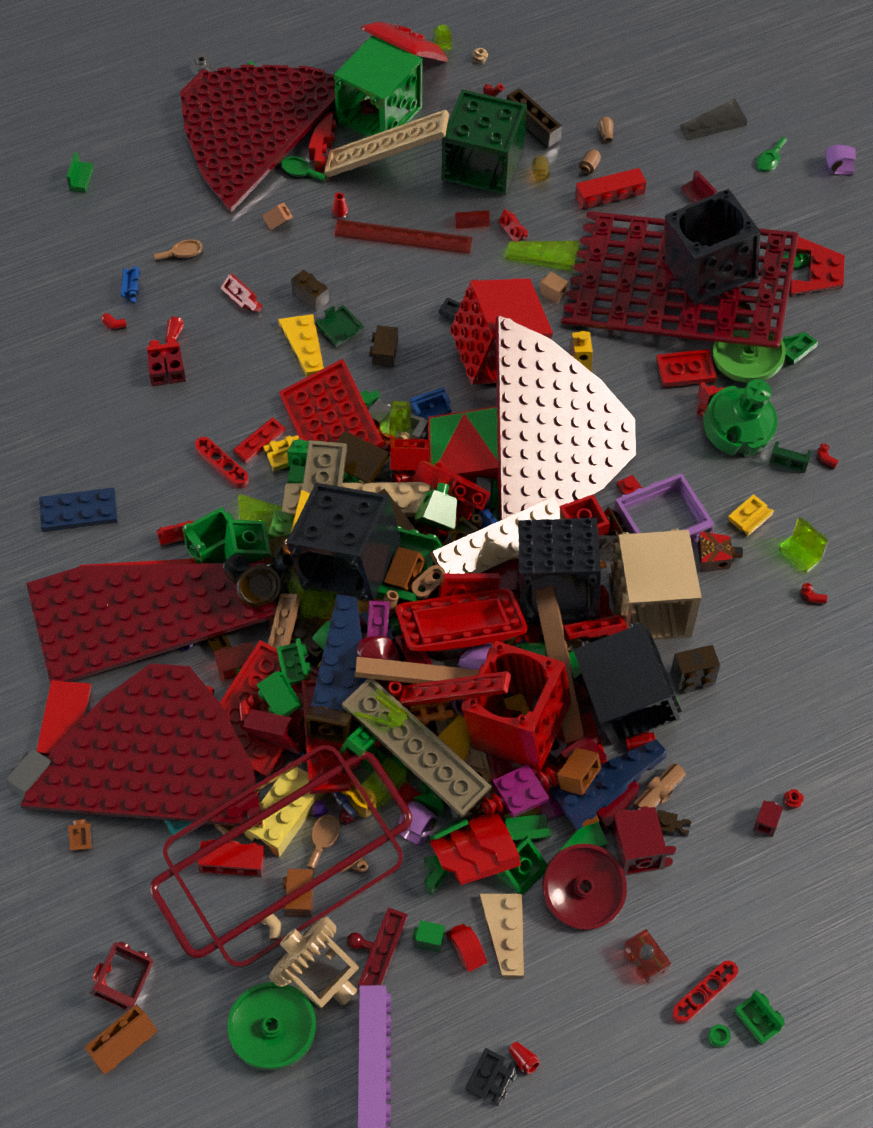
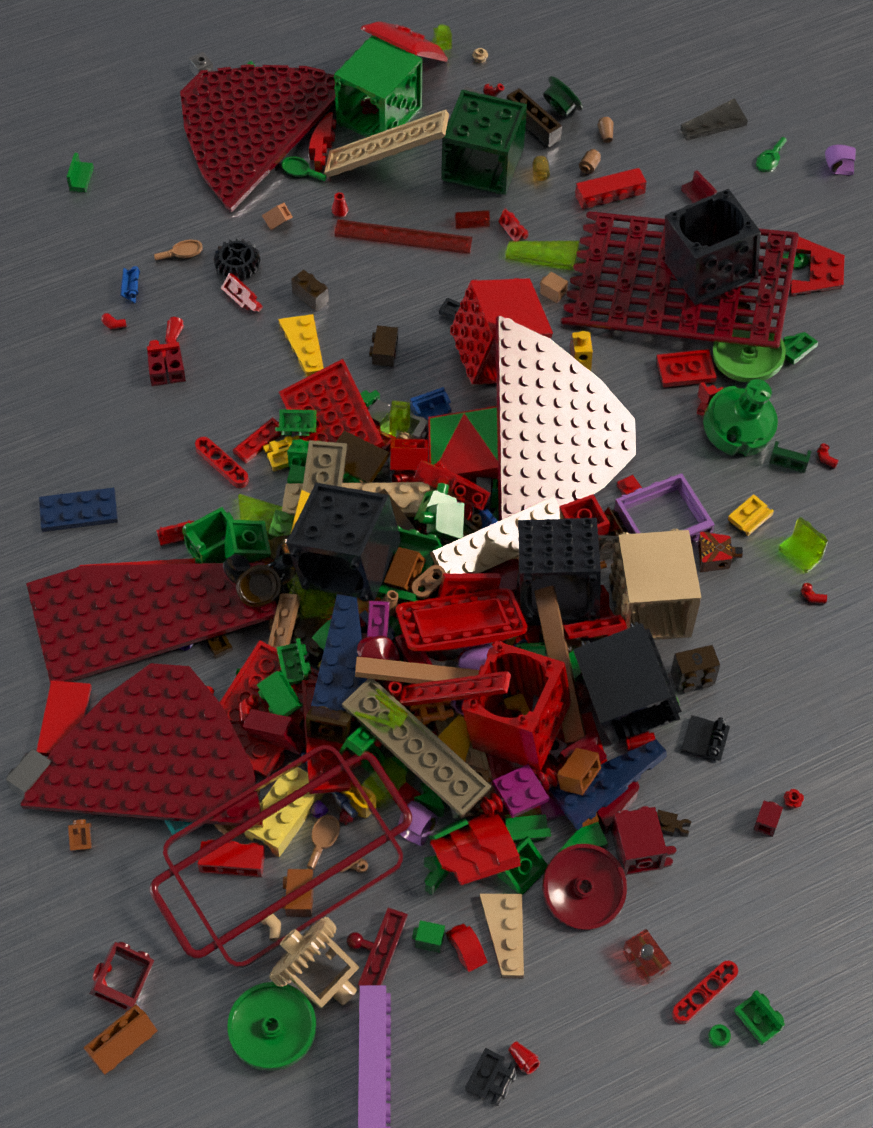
(231, 659): clear red brick -> none
(237, 258): none -> black gear
(297, 421): none -> green bracket
(339, 325): dark green piece -> none
(444, 520): none -> torso
(561, 97): none -> dark green piece
(661, 787): medium nougat piece -> none
(706, 737): none -> black hinge

